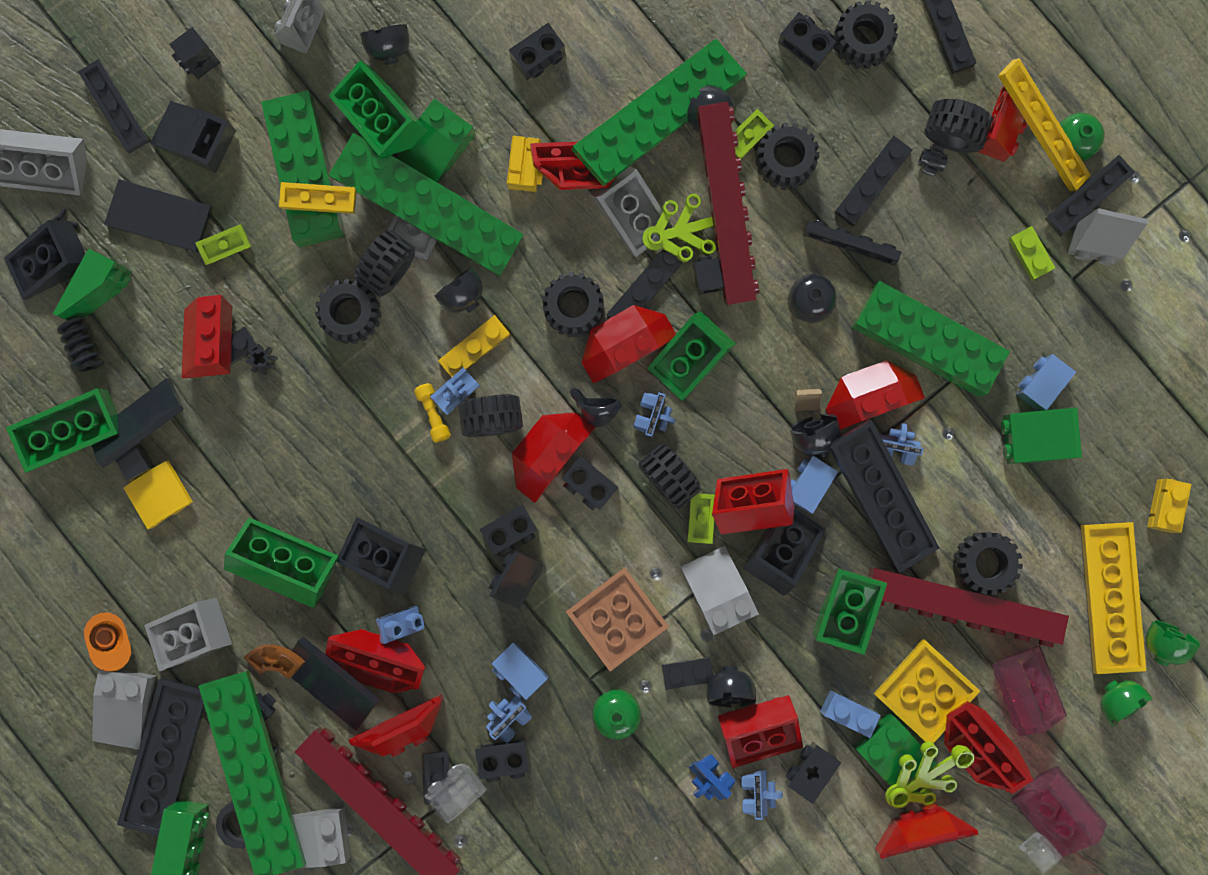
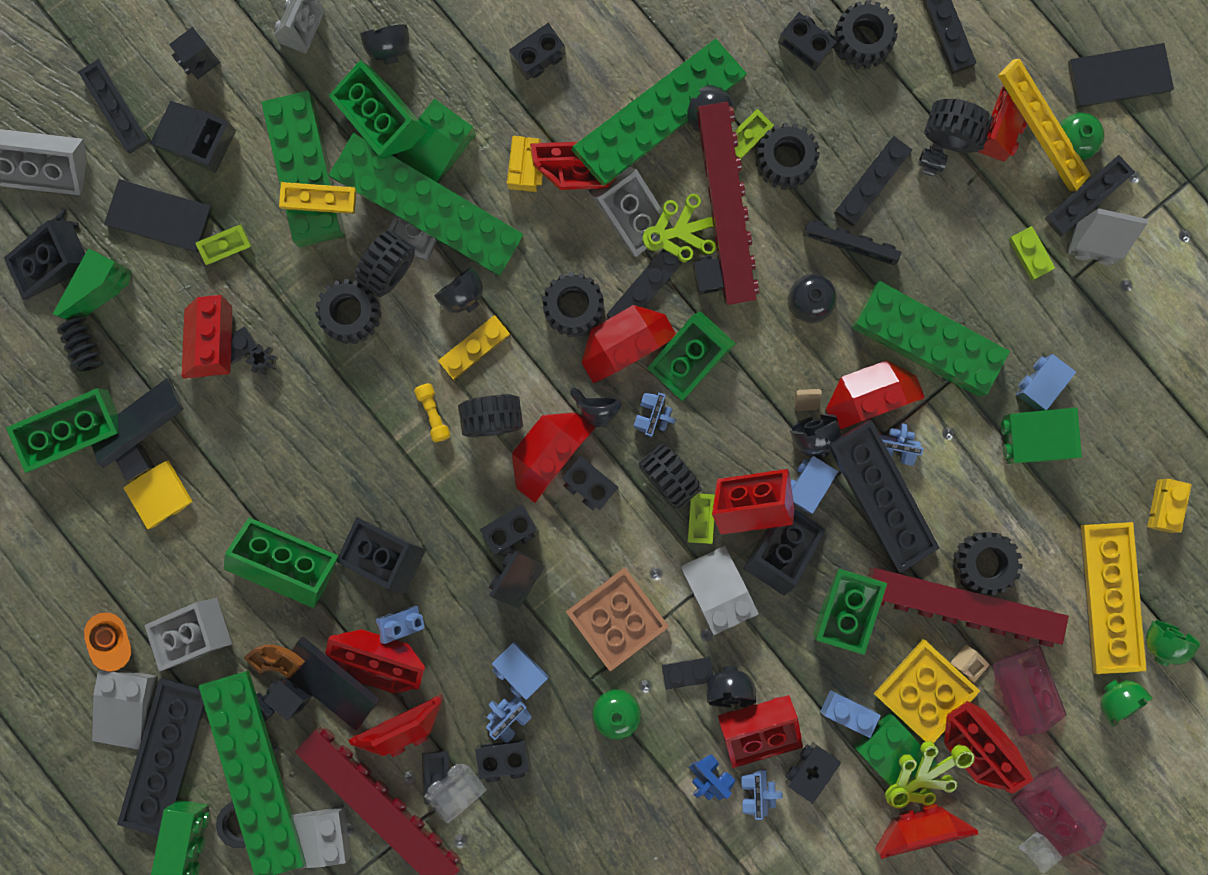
(287, 698): none -> black brick
(455, 391): medium blue hips -> none
(970, 663): none -> tan slope
(1120, 75): none -> black tile

